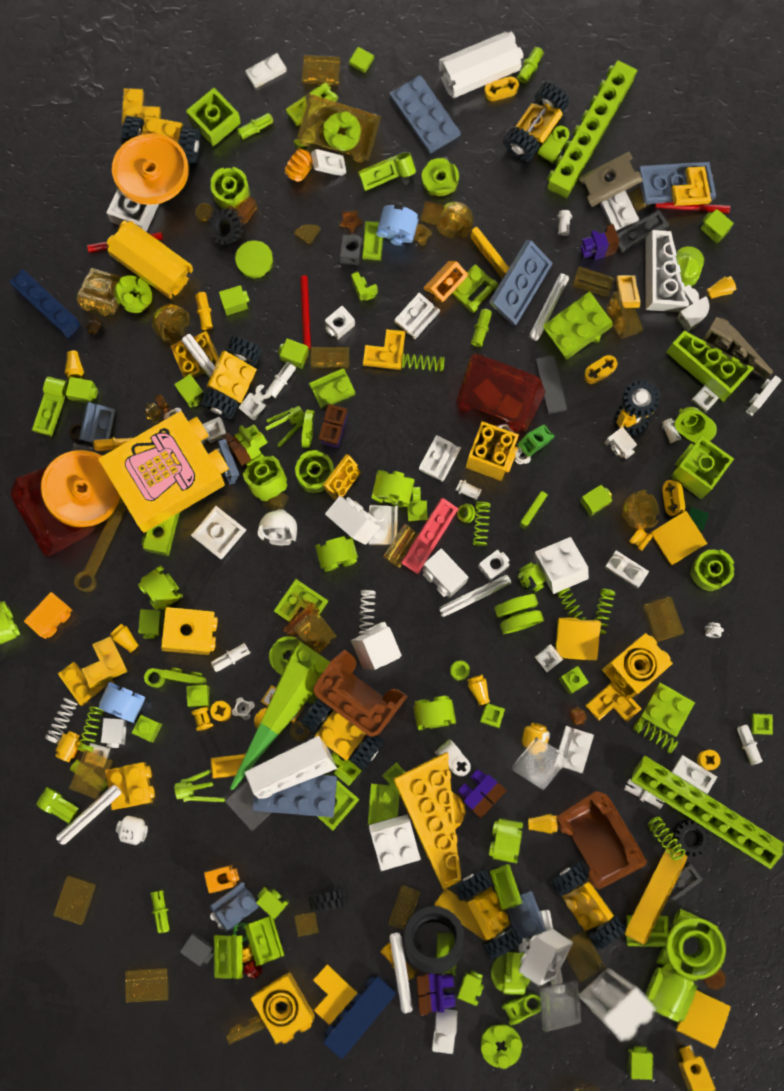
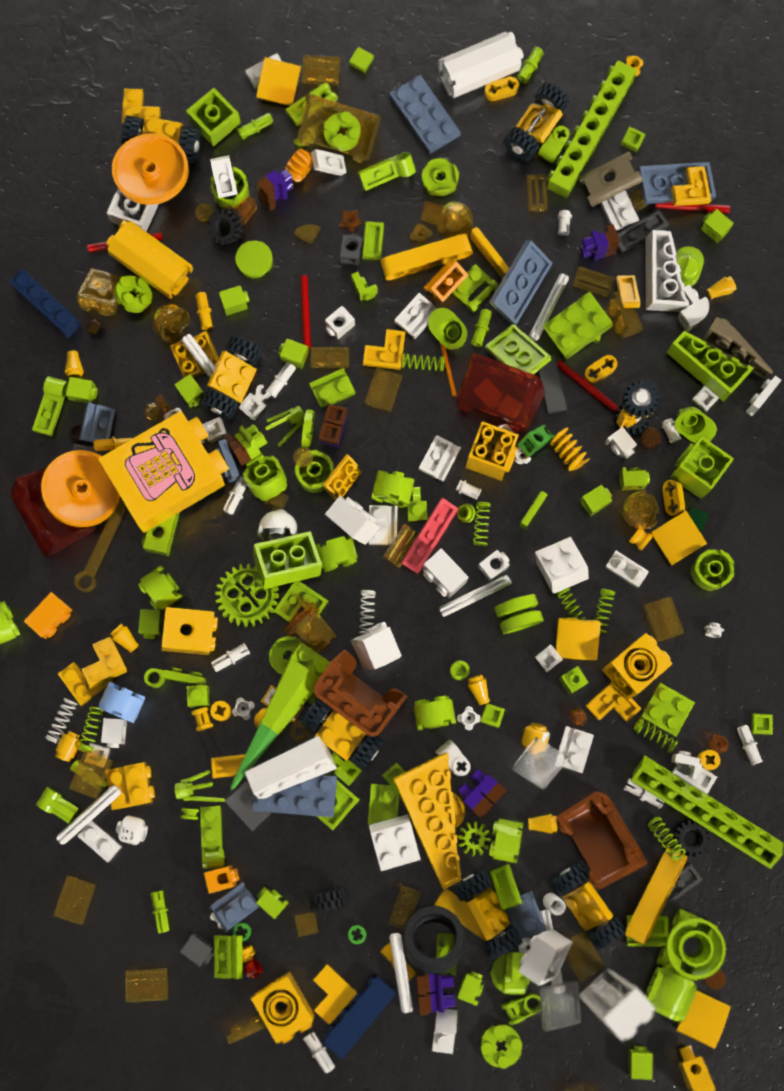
(99, 841): none -> white plate
(146, 728): lime brick -> none
(189, 813): none -> lime bush
(211, 837): none -> lime plate
(218, 532): white plate -> none
(223, 176): none -> white slope
(233, 606): none -> lime gear
(235, 495): none -> white axle
(264, 940): lime plate -> none
(273, 187): none -> hips
(278, 81): none -> yellow slope
(287, 560): none -> lime brick
(303, 457): none -> clear yellow plate
(319, 1052): none -> white axle
(363, 932): none -> bright green bush
(383, 389): none -> clear yellow plate
(397, 225): light blue brick -> none
(426, 257): none -> yellow beam
(447, 328): none -> lime piece
(448, 370): none -> light orange axle
(475, 718): none -> white plate
(481, 840): none -> lime gear
(518, 350): none -> lime tile
(531, 577): lime head -> none
(537, 208): none -> clear yellow tile
(559, 908): none -> white piece
(568, 450): none -> yellow piece
(588, 386): none -> red bar
(633, 139): none -> lime tile
(633, 479): none -> lime brick
(636, 61): none -> yellow plate
(650, 438): none -> clear orange tile
(685, 759): none -> white bracket
(722, 740): none -> clear orange plate

